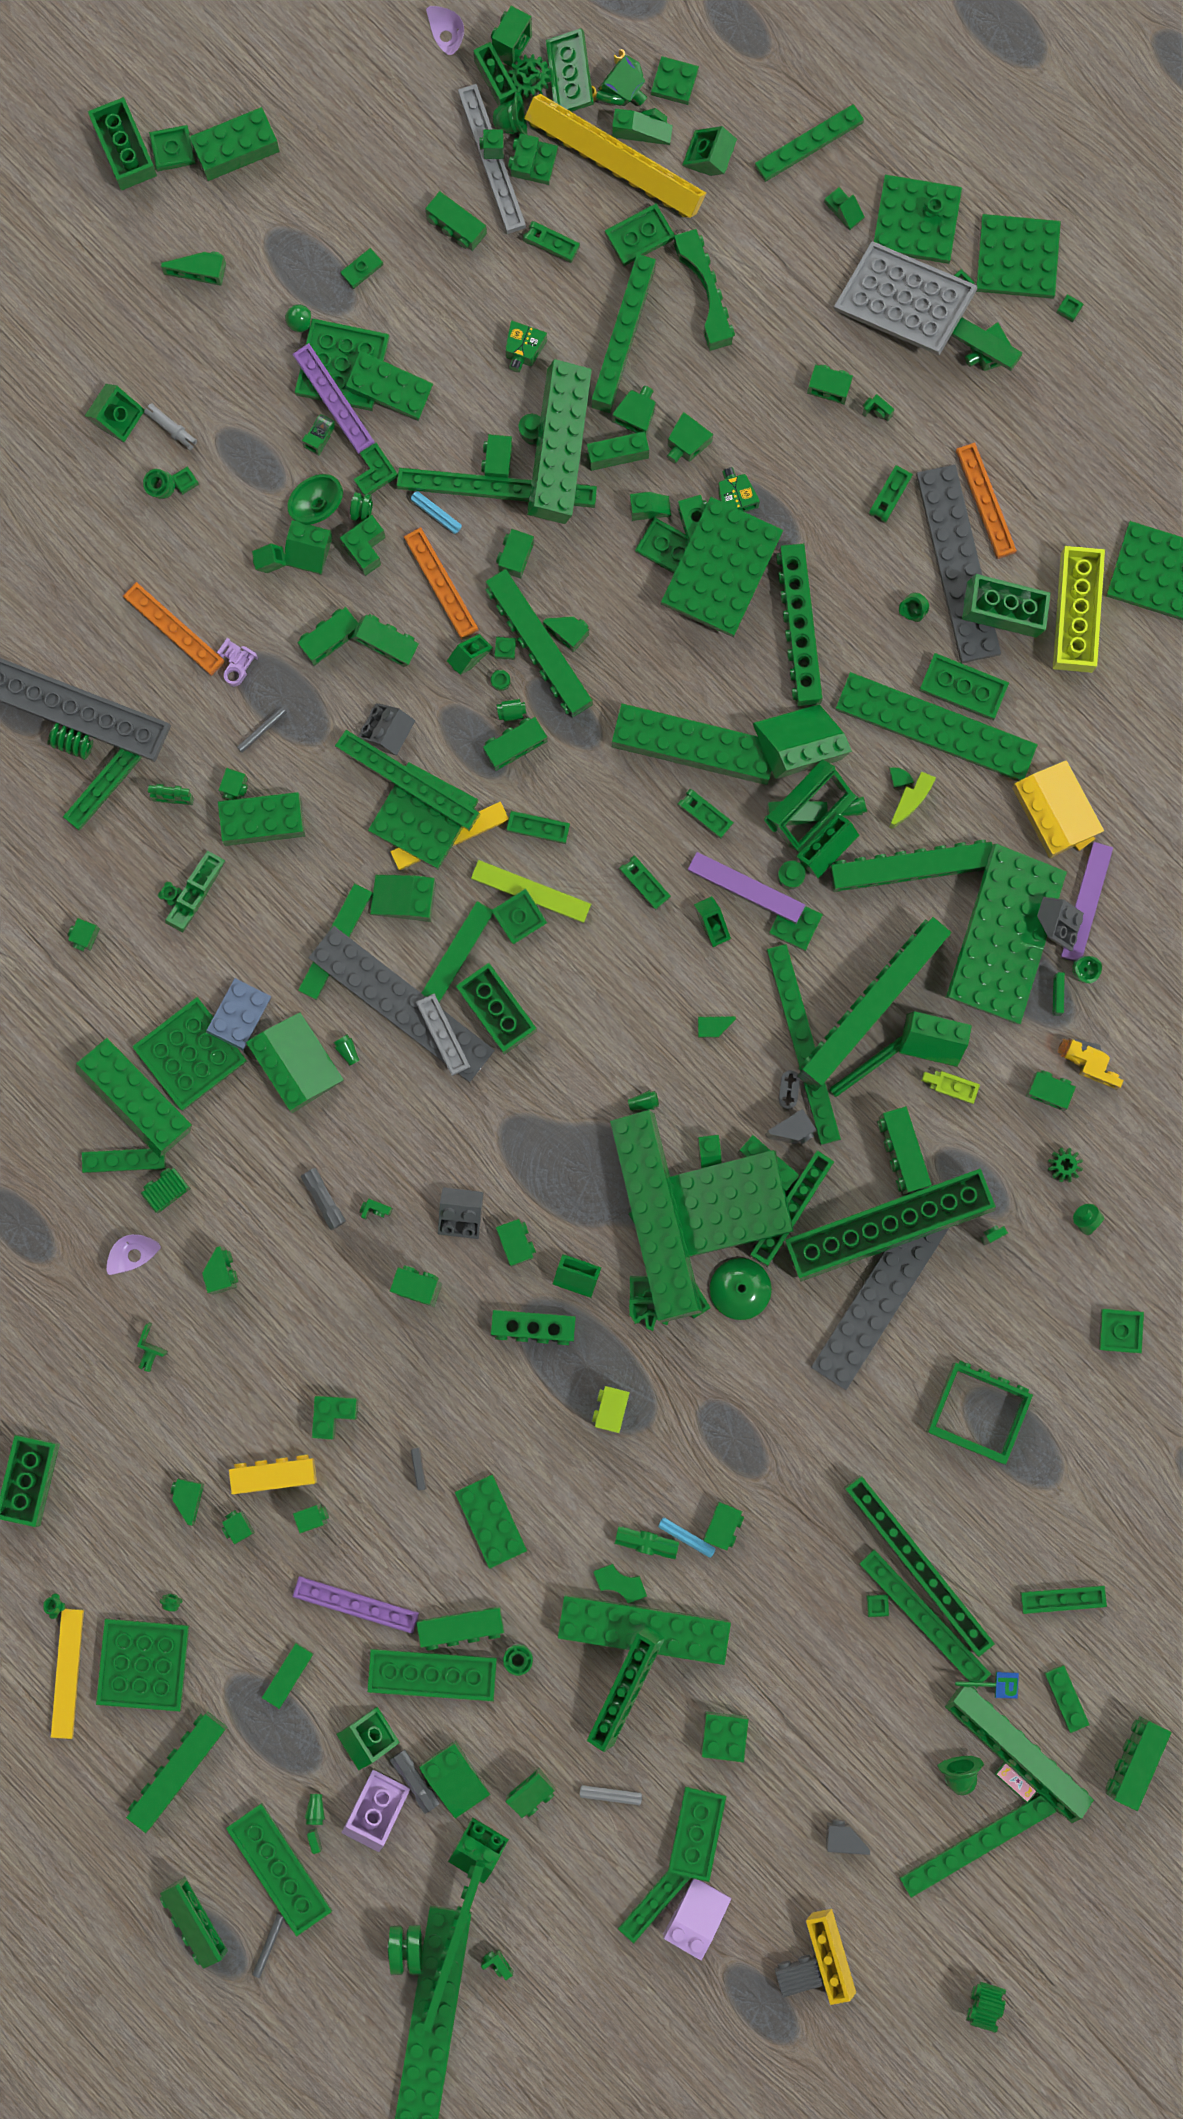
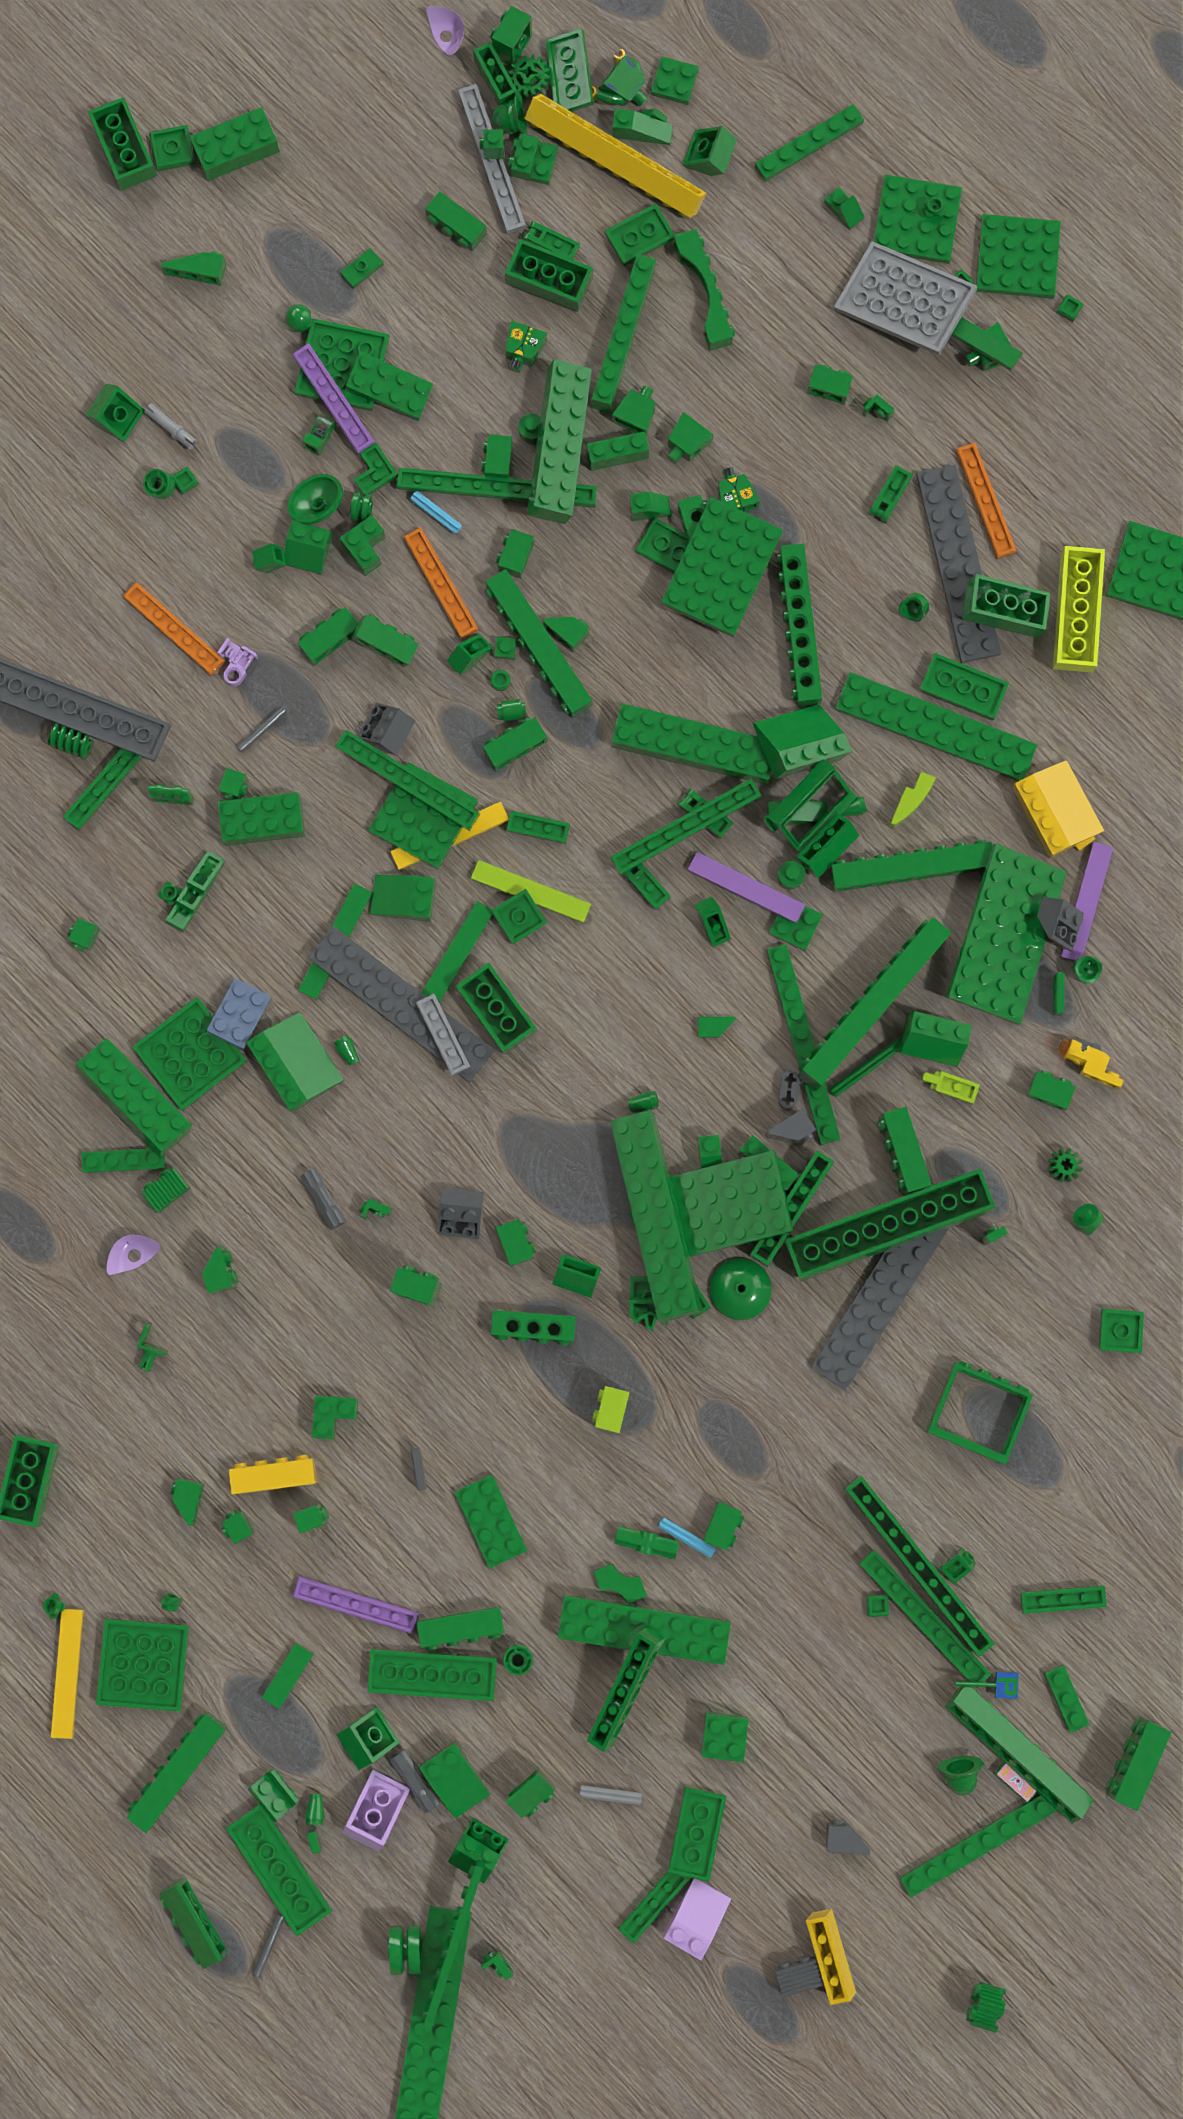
(273, 1794): none -> green bracket
(548, 275): none -> green brick
(685, 826): none -> green plate
(900, 777): green tile -> none
(958, 1565): none -> green bracket

